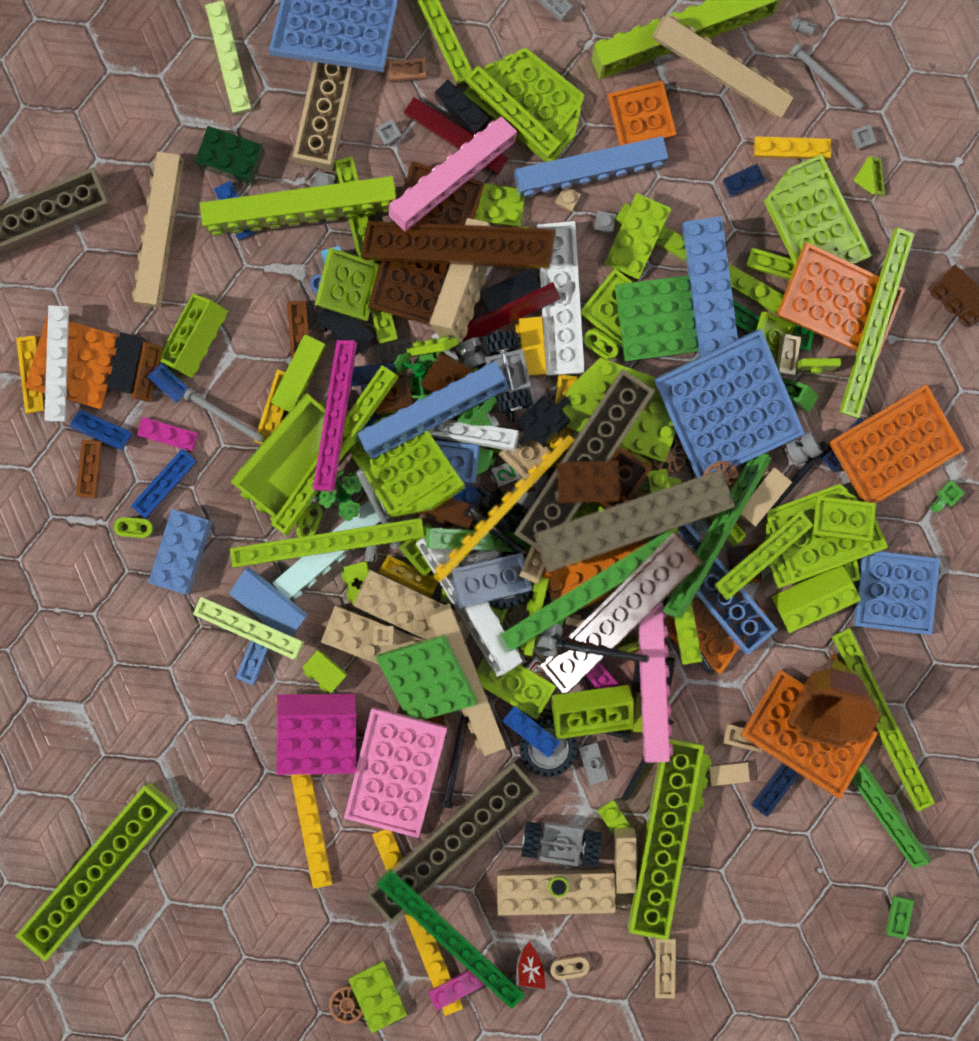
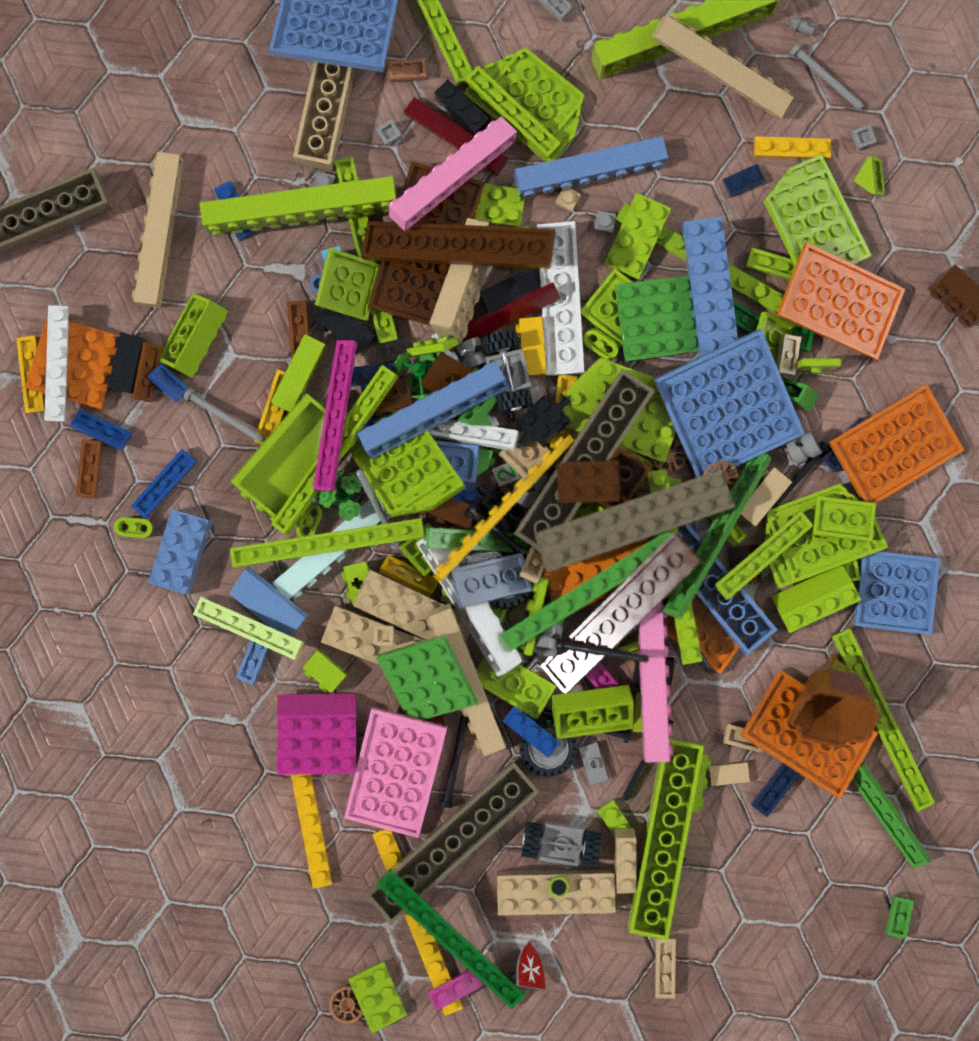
(97, 871): lime brick -> none
(167, 434): dark pink plate -> none
(228, 57): yellowish green plate -> none
(230, 155): dark green brick -> none
(371, 553): light grey pin -> none
(570, 969): tan plate -> none
(574, 620): tan plate -> none
(641, 113): orange plate -> none
(876, 323): lime plate -> none
(948, 495): bright green plate -> none

